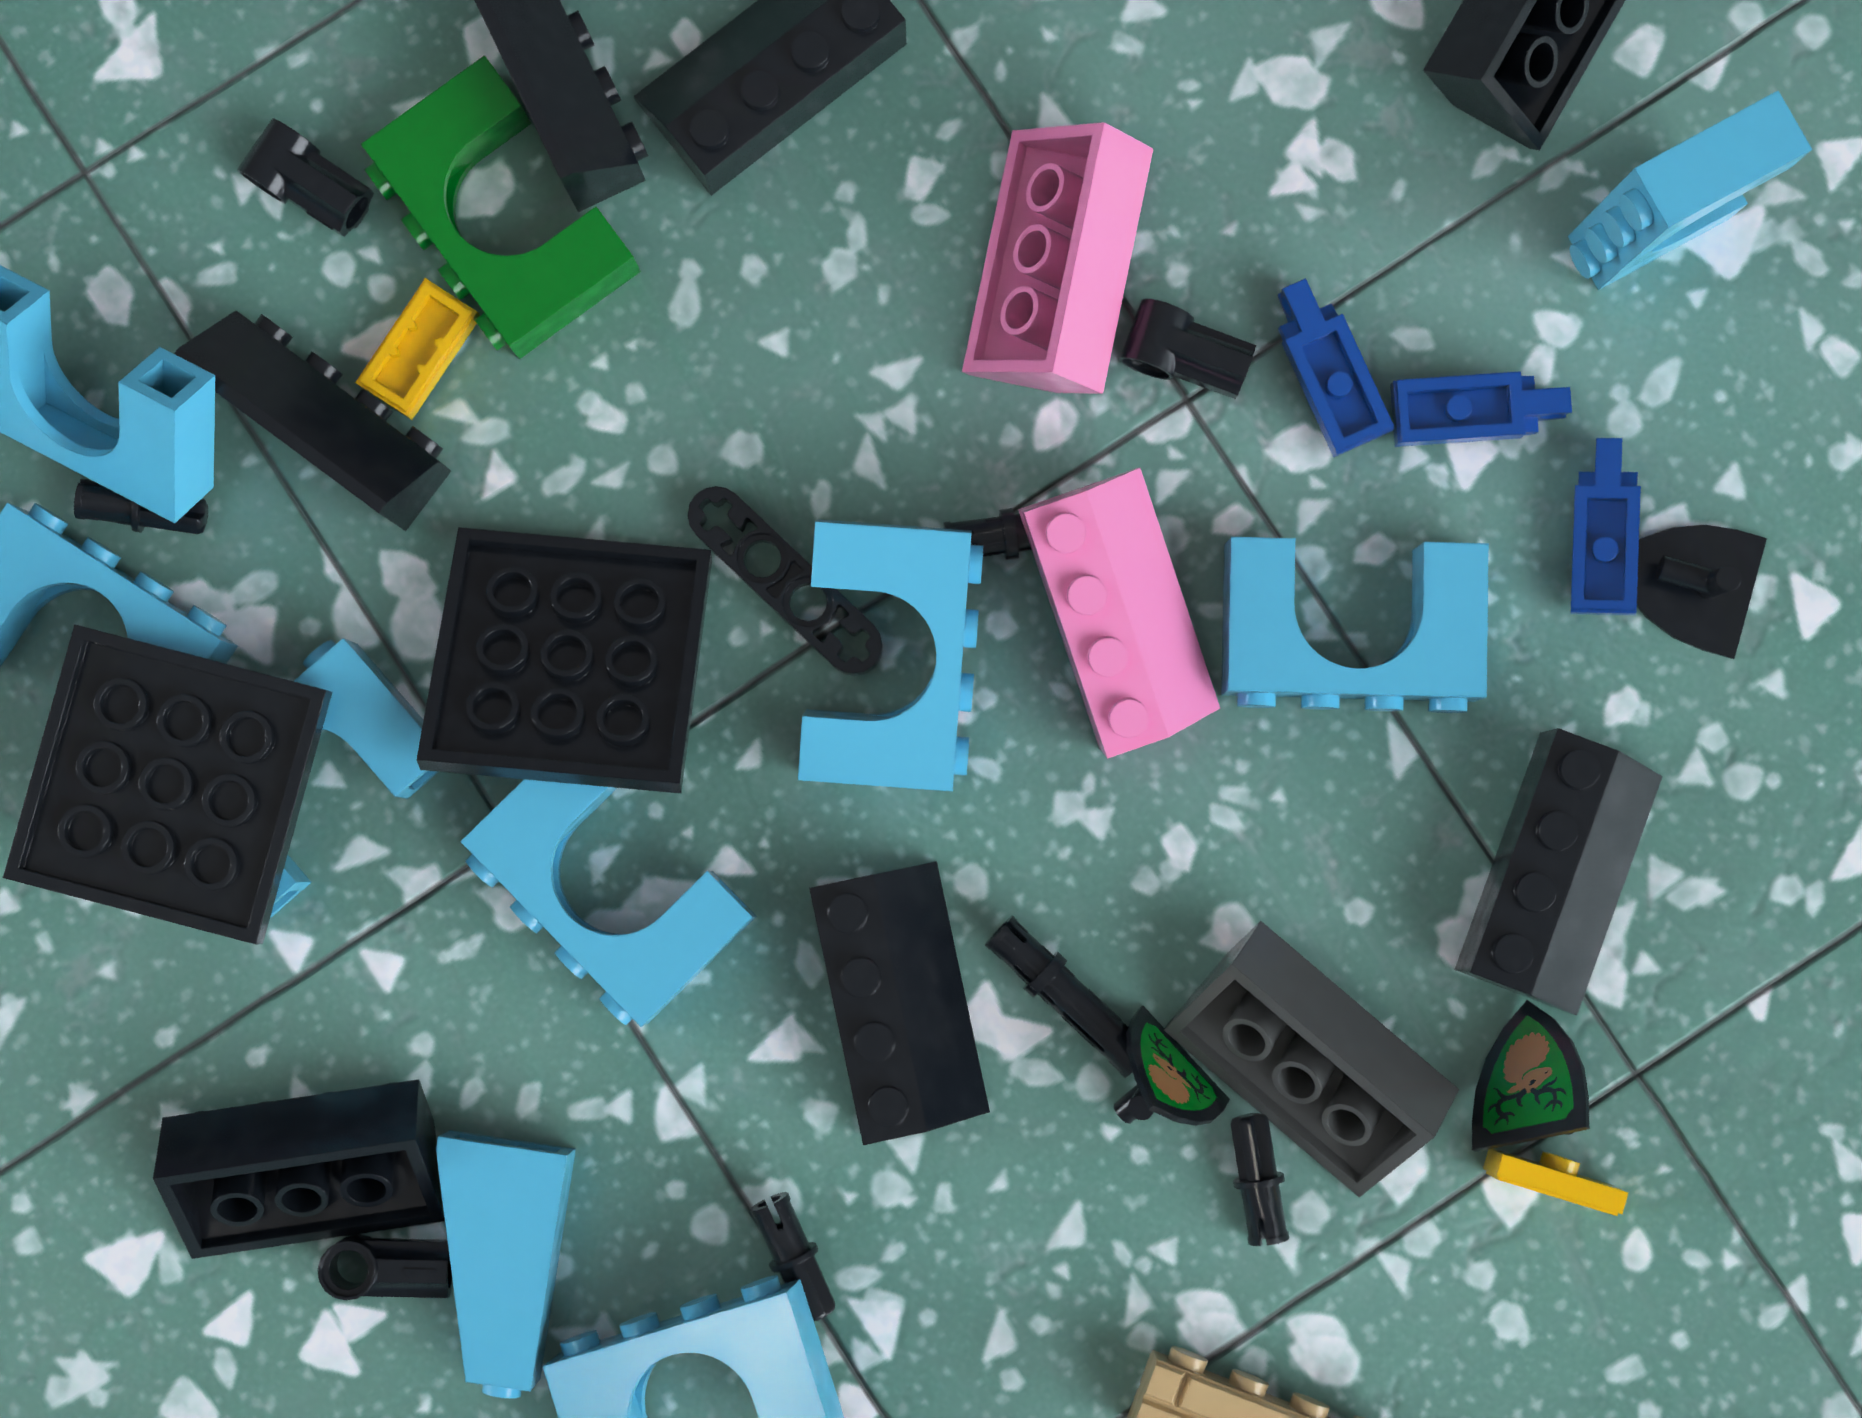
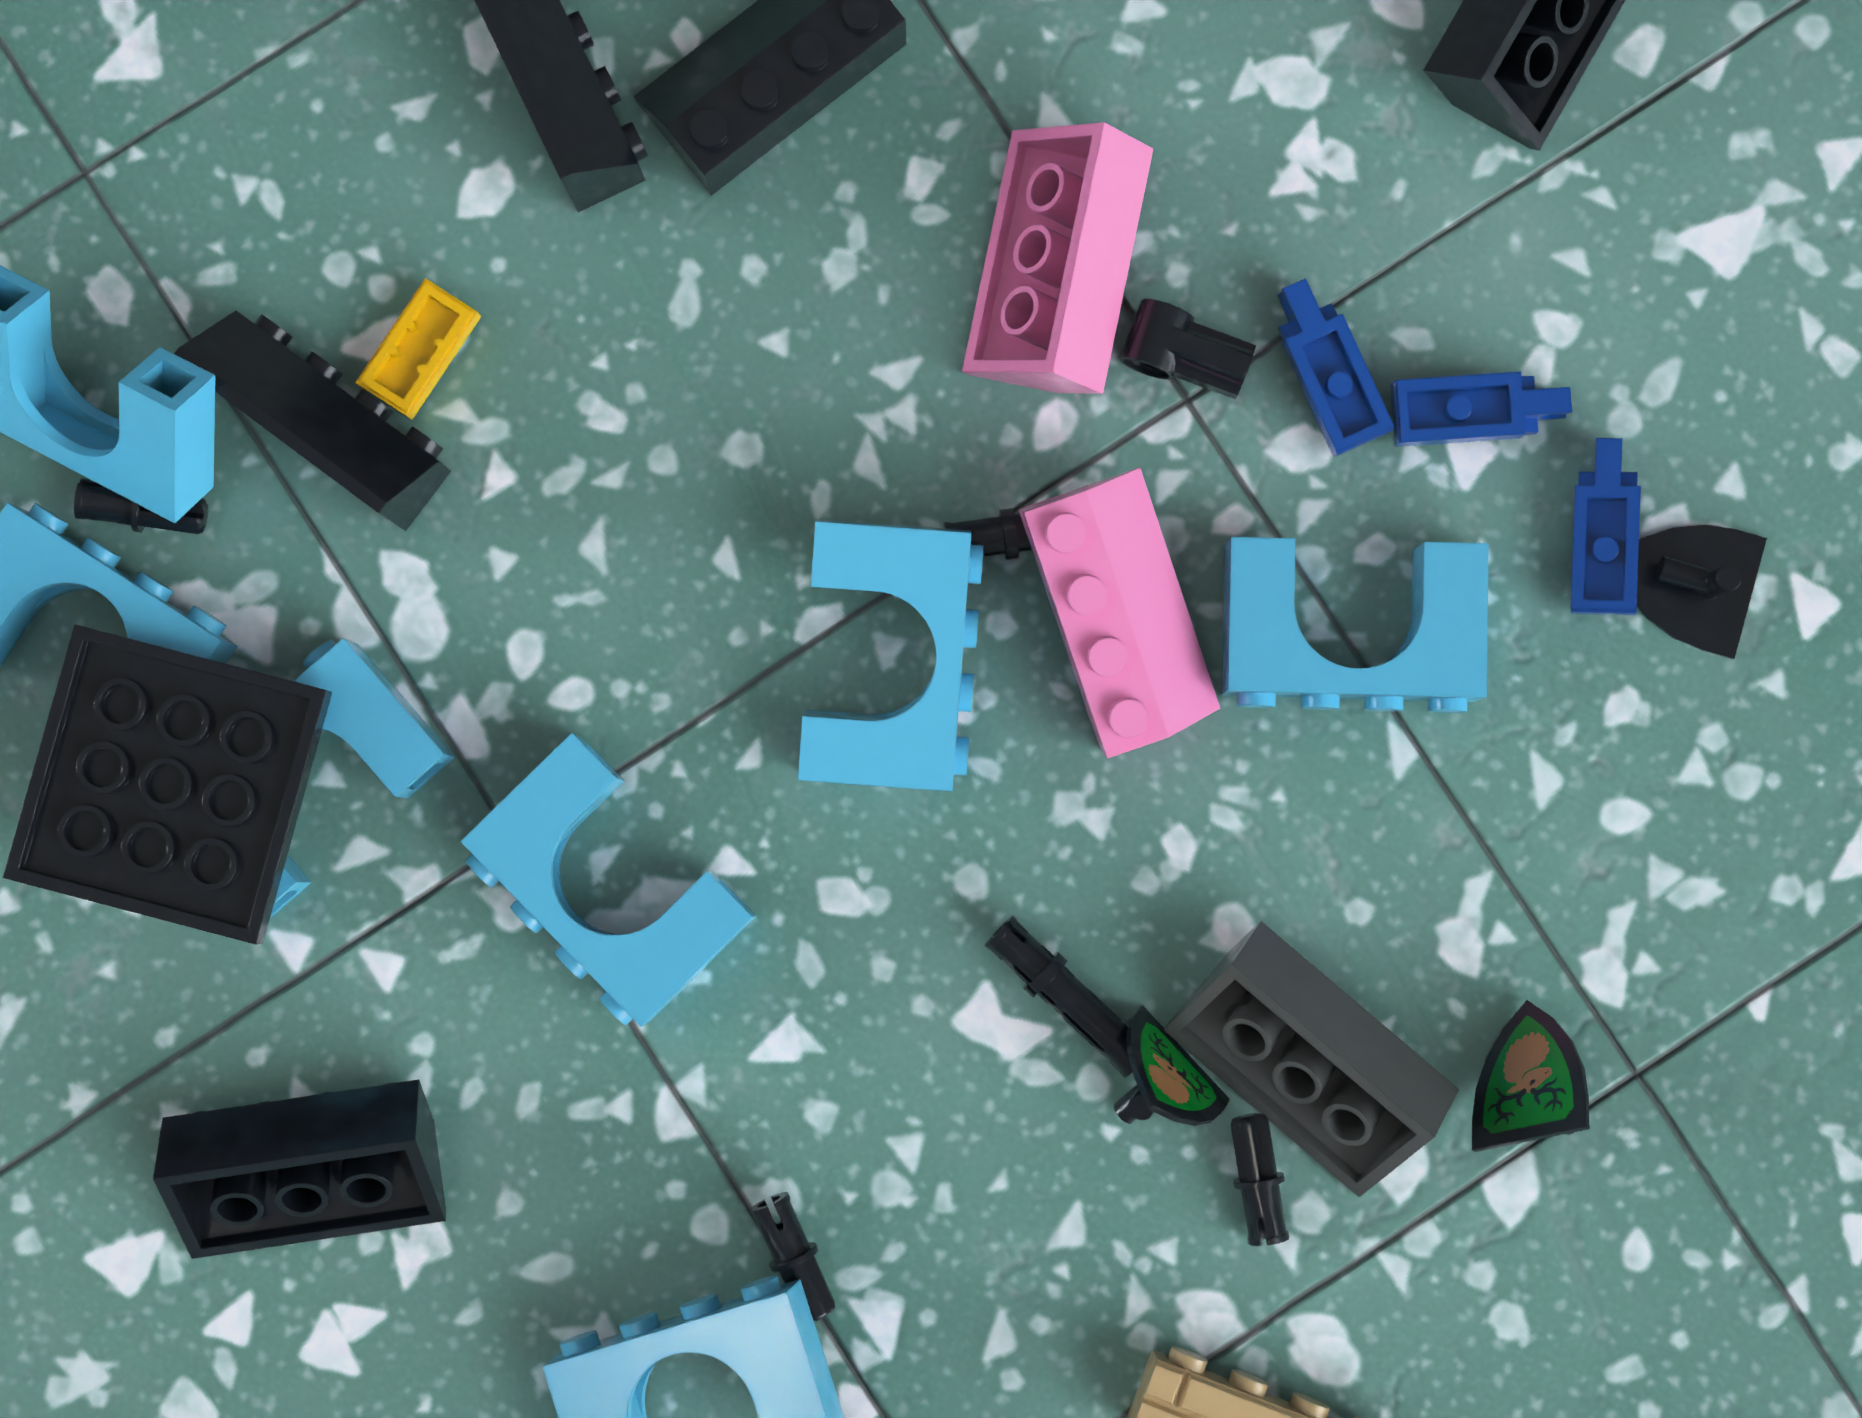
(294, 170): black piece -> none
(394, 1268): black piece -> none
(425, 162): green arch -> none
(504, 1248): medium azure slope -> none
(566, 660): black plate -> none
(780, 586): black beam -> none
(899, 1002): black slope -> none
(1556, 1178): yellow plate -> none
(1559, 870): black slope -> none
(1686, 190): medium azure arch -> none

